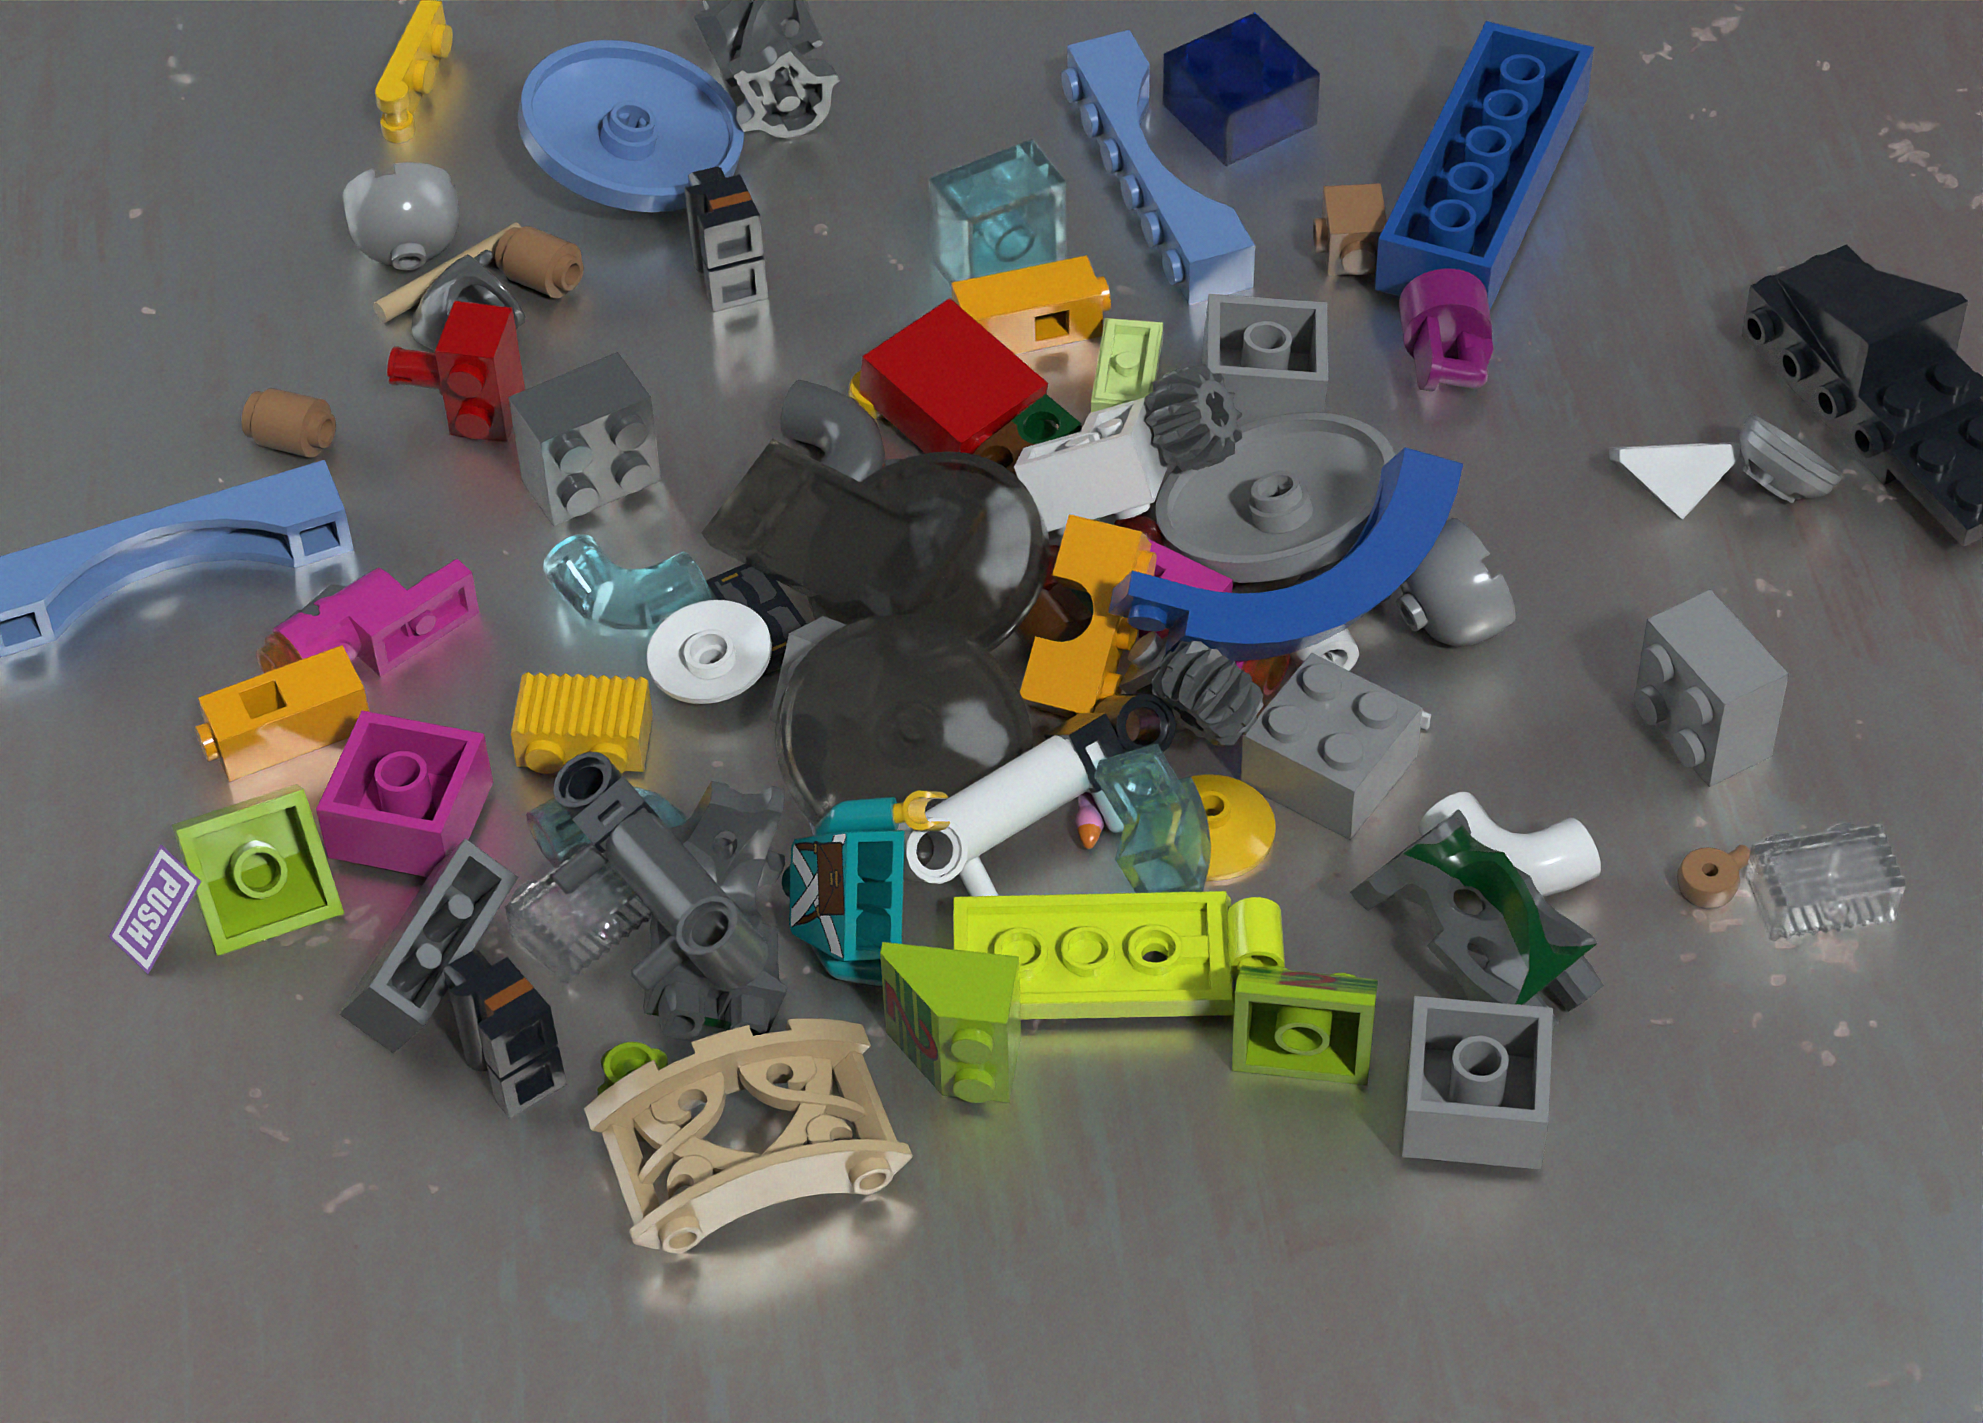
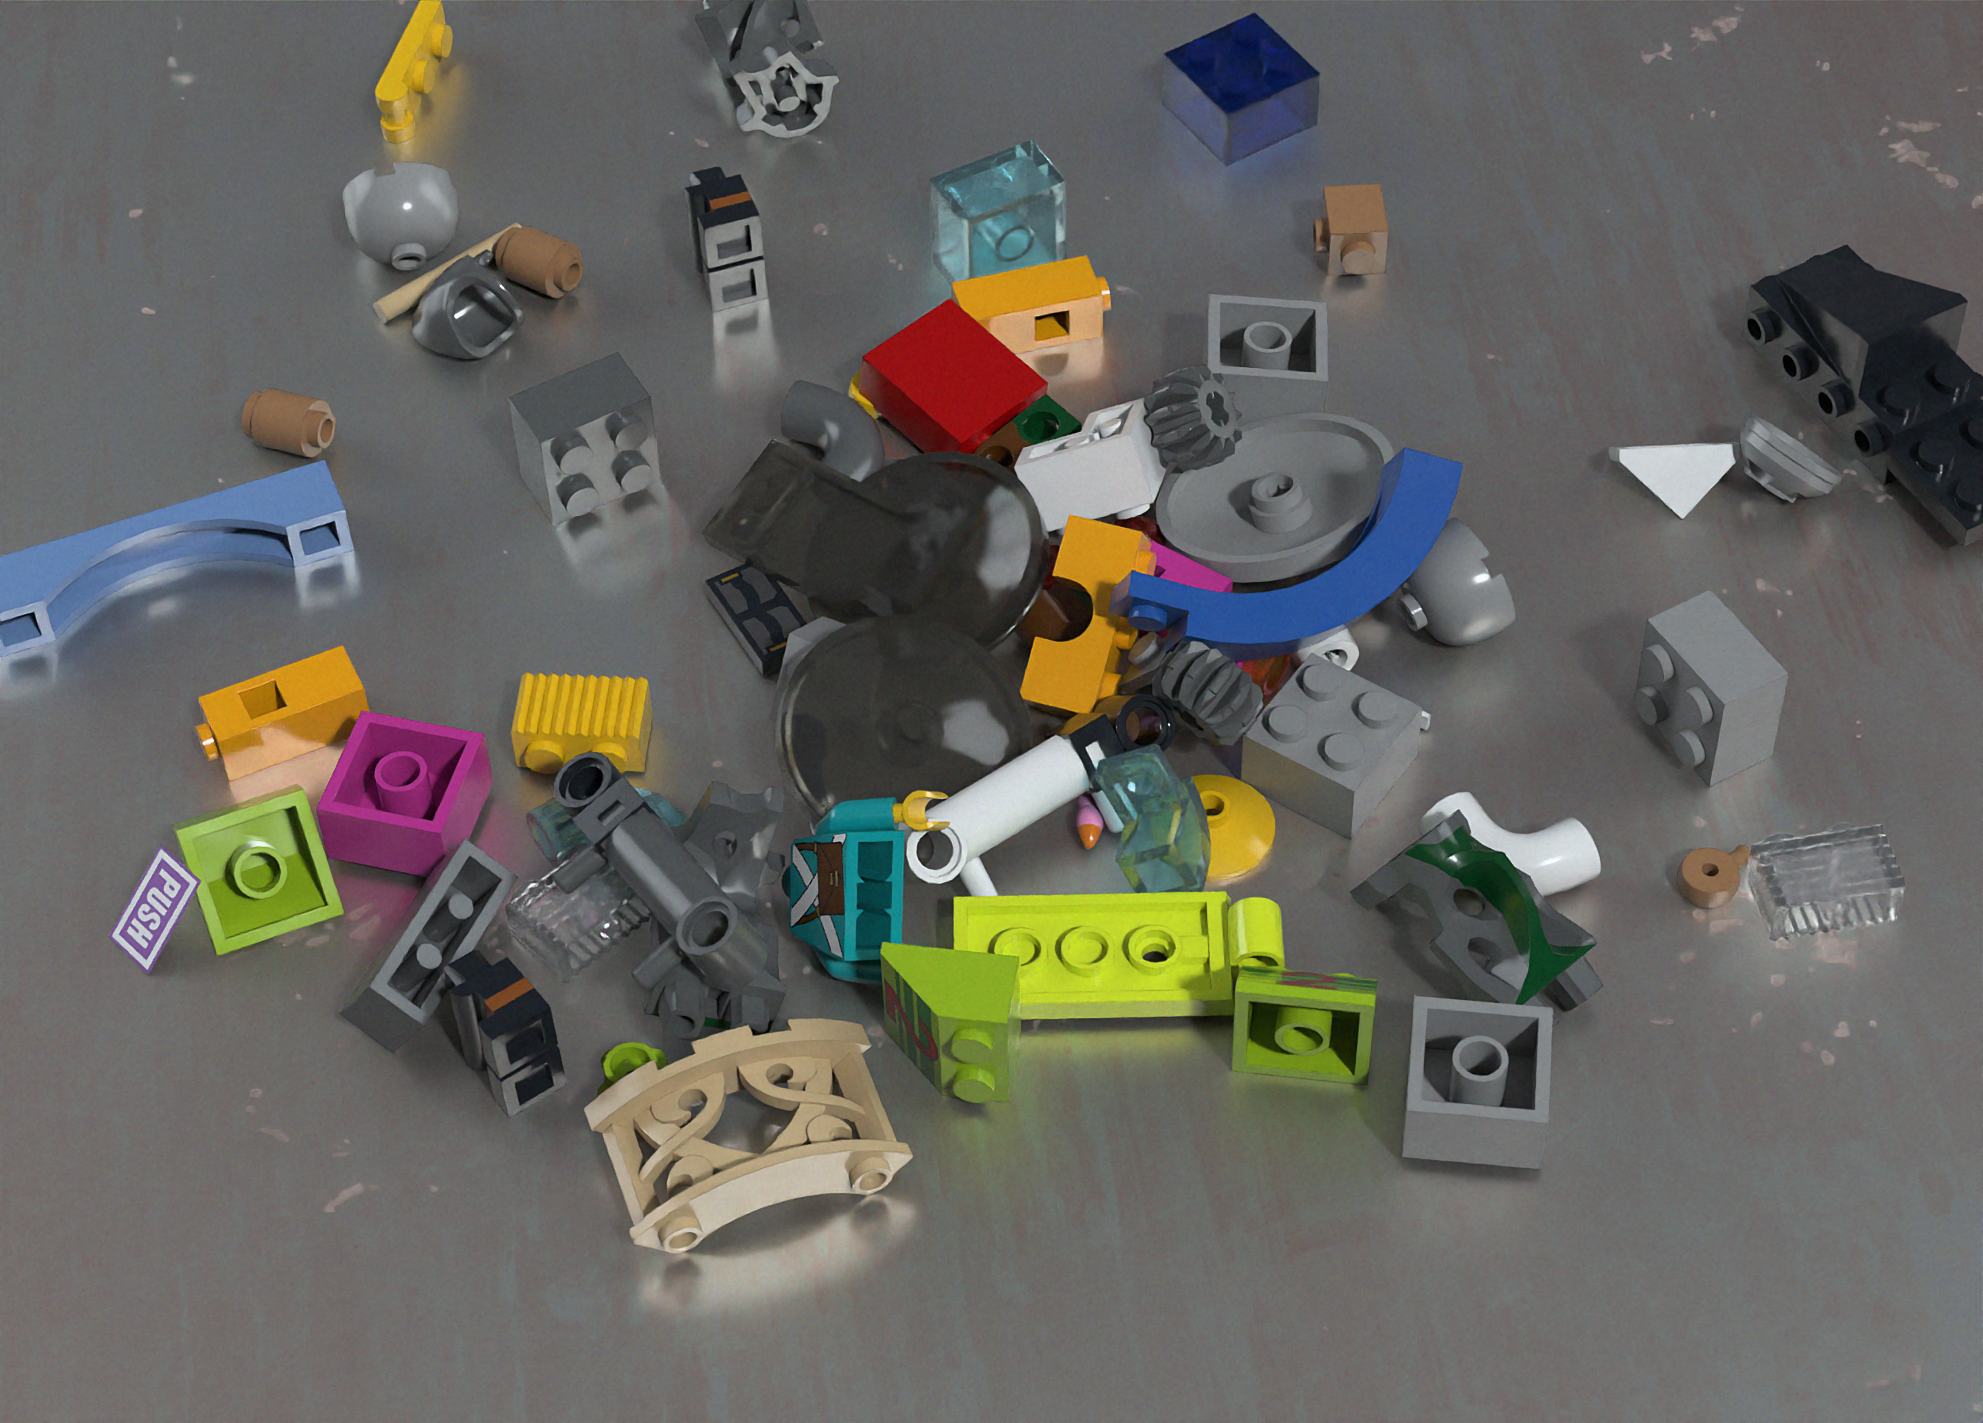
(375, 619): dark pink plate -> none
(472, 367): red brick -> none
(620, 595): clear light blue cylinder -> none
(627, 123): medium blue dish -> none
(709, 651): white dish -> none
(1126, 362): yellowish green plate -> none
(1197, 237): medium blue arch -> none
(1447, 328): magenta piece -> none
(1486, 159): blue brick -> none

